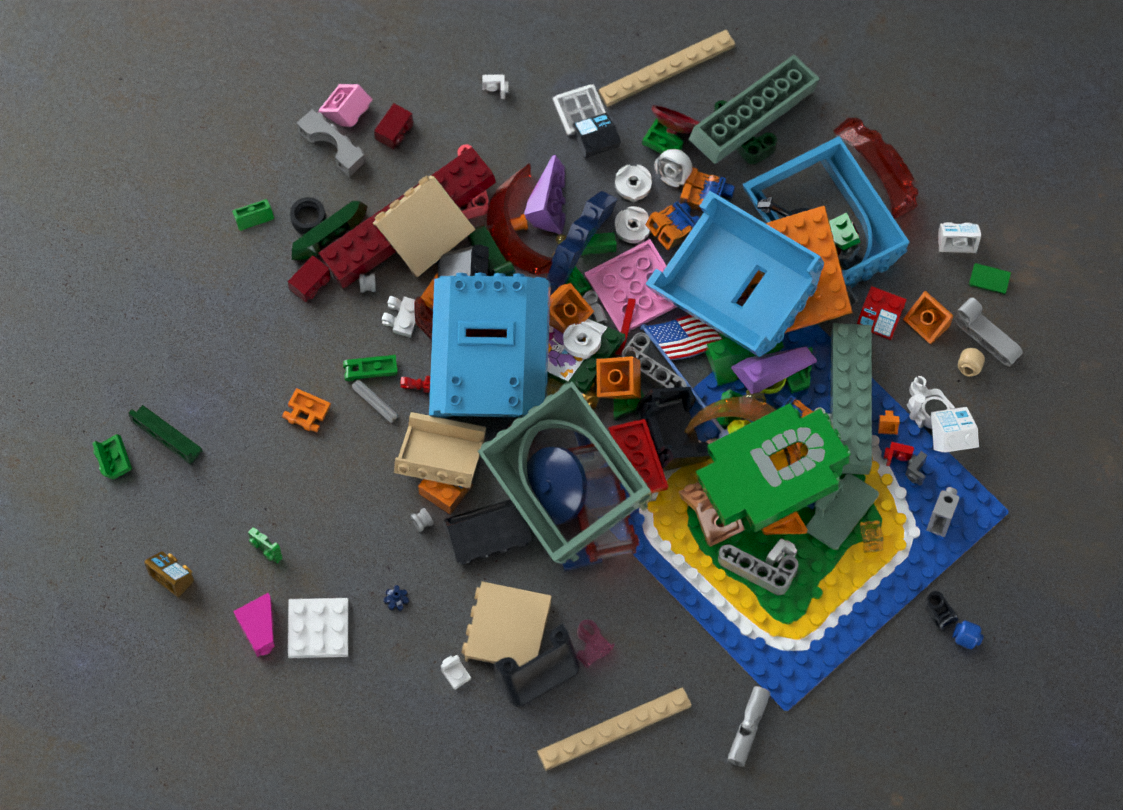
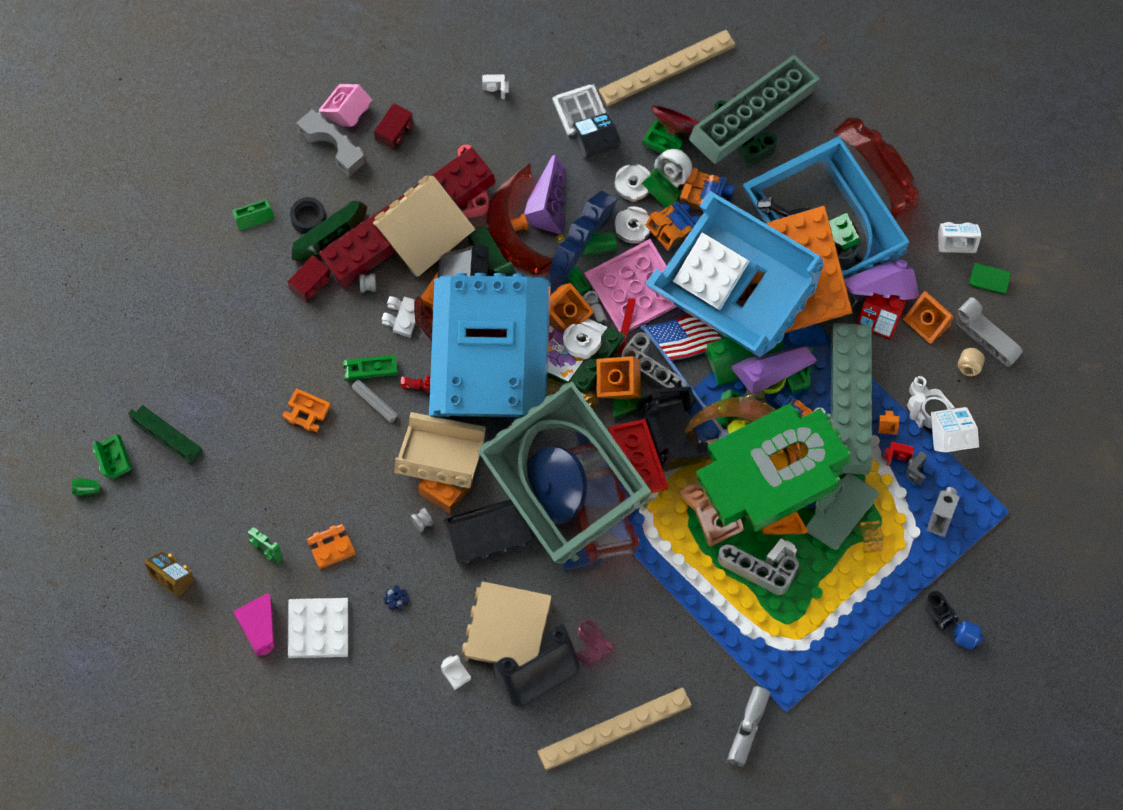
(85, 486): none -> green cone
(331, 552): none -> orange plate
(661, 188): none -> green slope
(711, 271): none -> white plate
(886, 280): none -> medium lavender wedge

